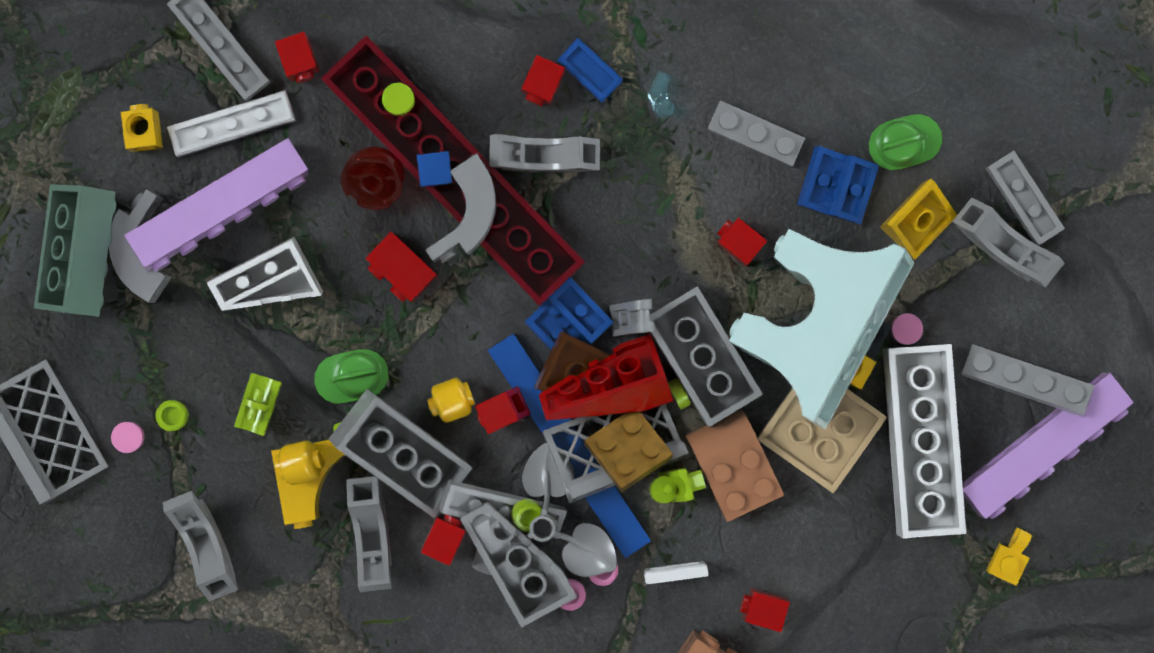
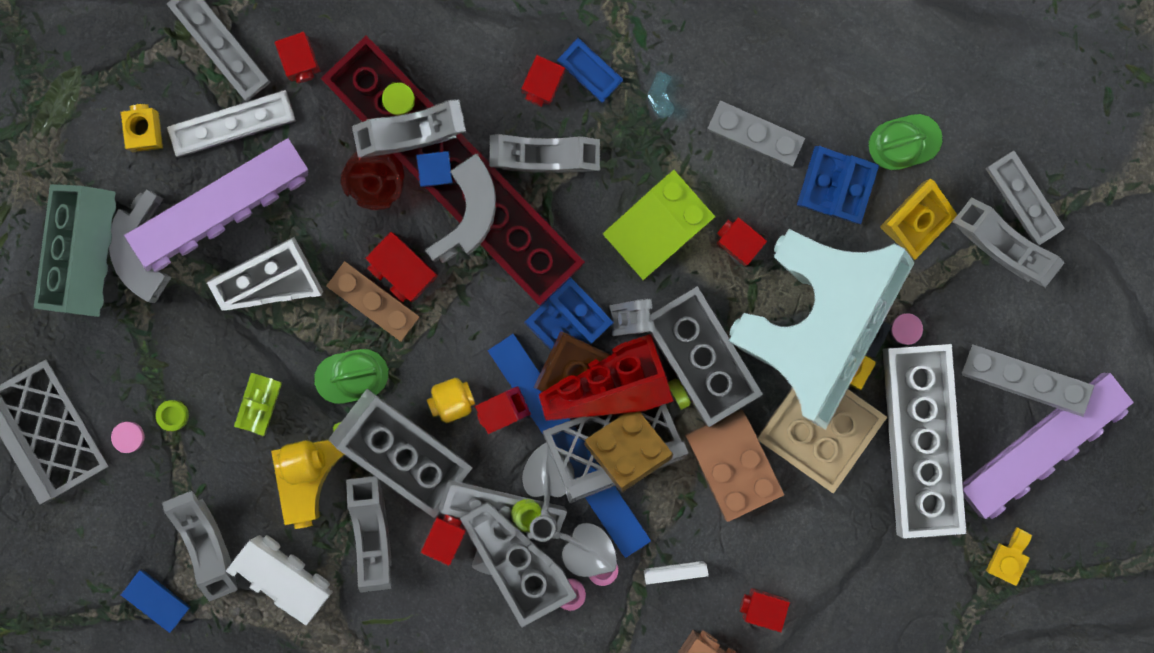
(155, 601): none -> blue tile
(281, 578): none -> white wedge
(373, 301): none -> medium nougat plate
(409, 131): none -> light grey arch
(658, 225): none -> lime slope
(676, 485): lime hips -> none

